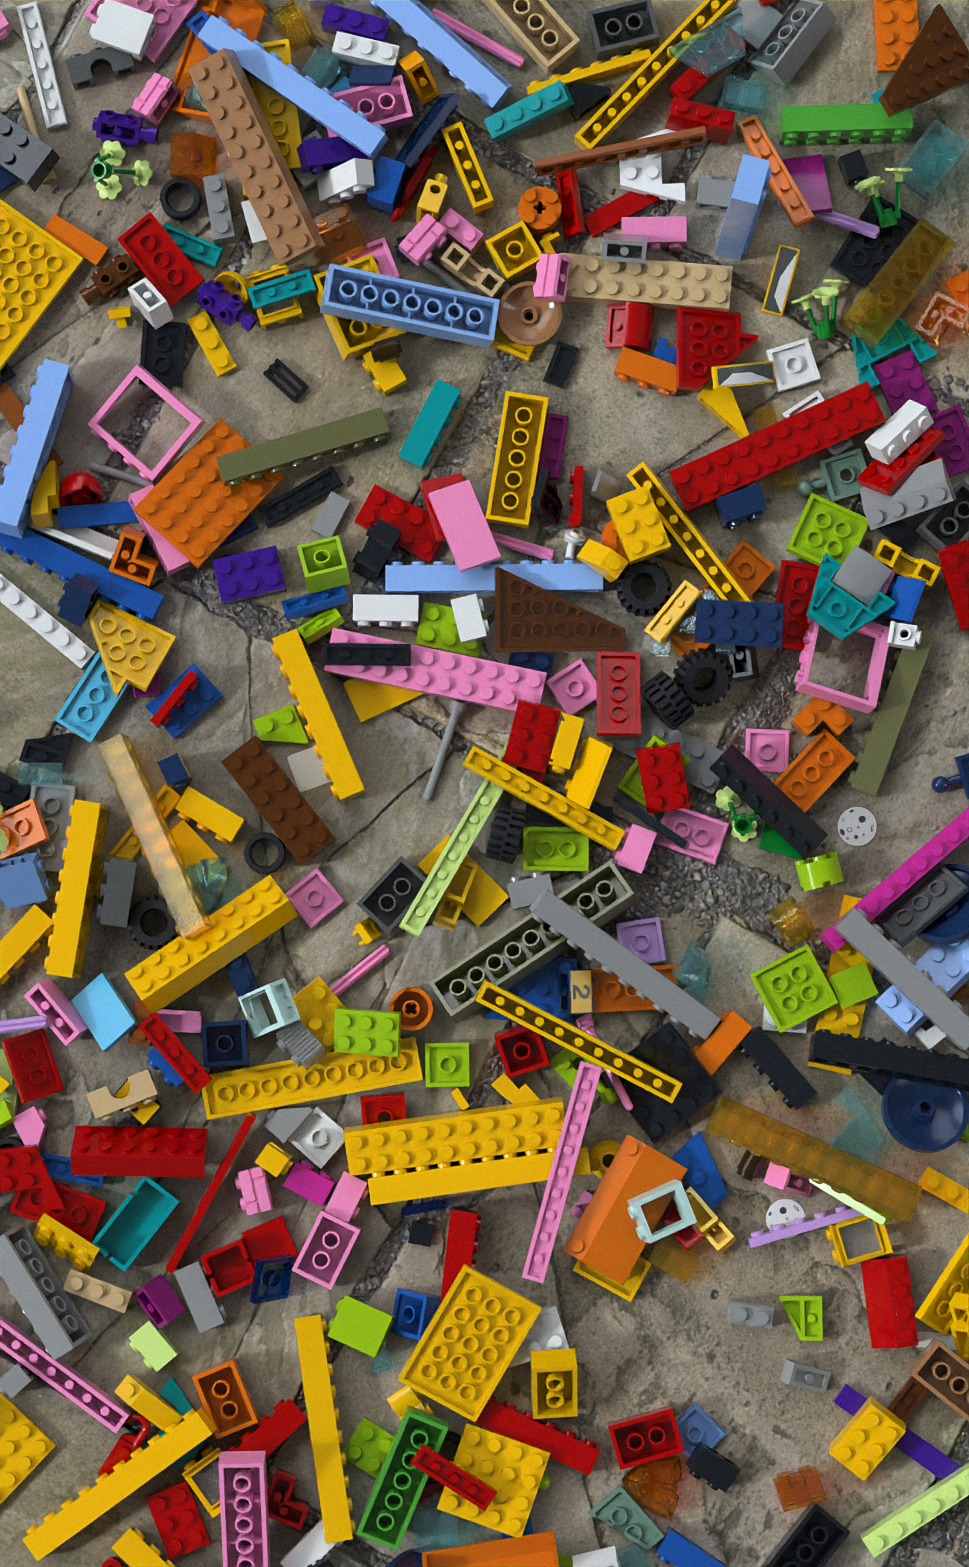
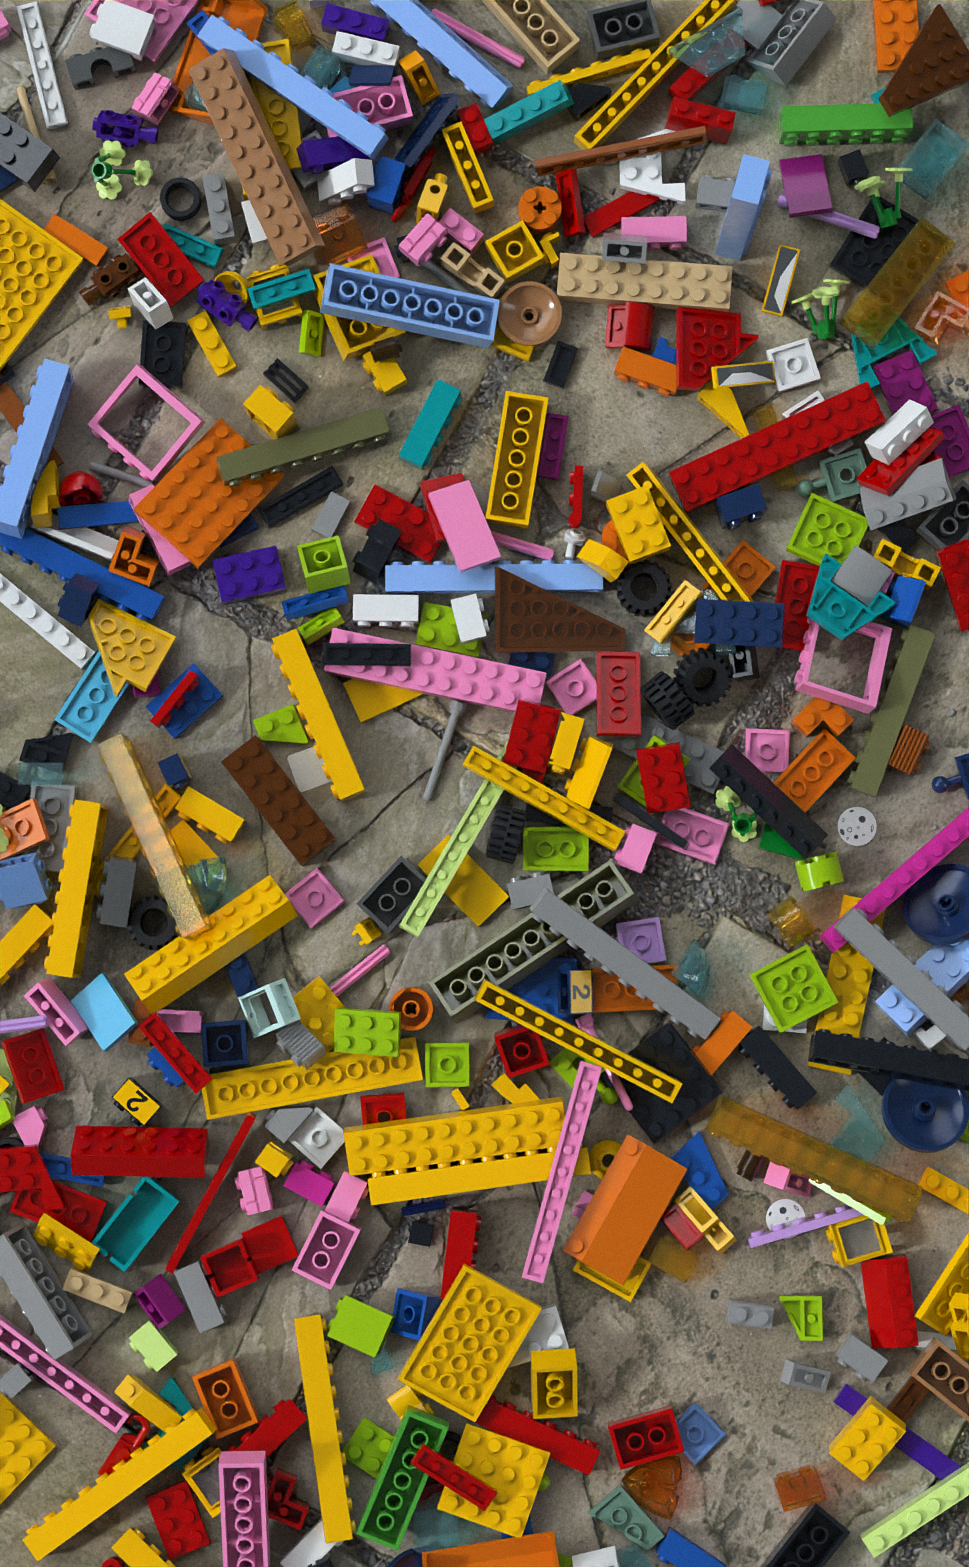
(105, 1103): tan arch -> none
(192, 156): clear orange slope -> none
(261, 837): black tyre -> none
(269, 413): none -> yellow brick
(271, 1279): clear blue tile -> none
(311, 333): none -> lime plate
(455, 896): yellow slope -> none
(475, 128): none -> red brick
(546, 499): black wing -> none
(552, 277): bright pink brick -> none
(681, 1202): light aqua window -> none
(712, 1467): black brick -> none
(780, 179): orange tile -> none
(853, 985): lime piece -> none
(860, 1357): none -> light grey brick
(908, 750): none -> dark orange brick
(910, 642): white brick -> none
(921, 904): dark grey tile -> none

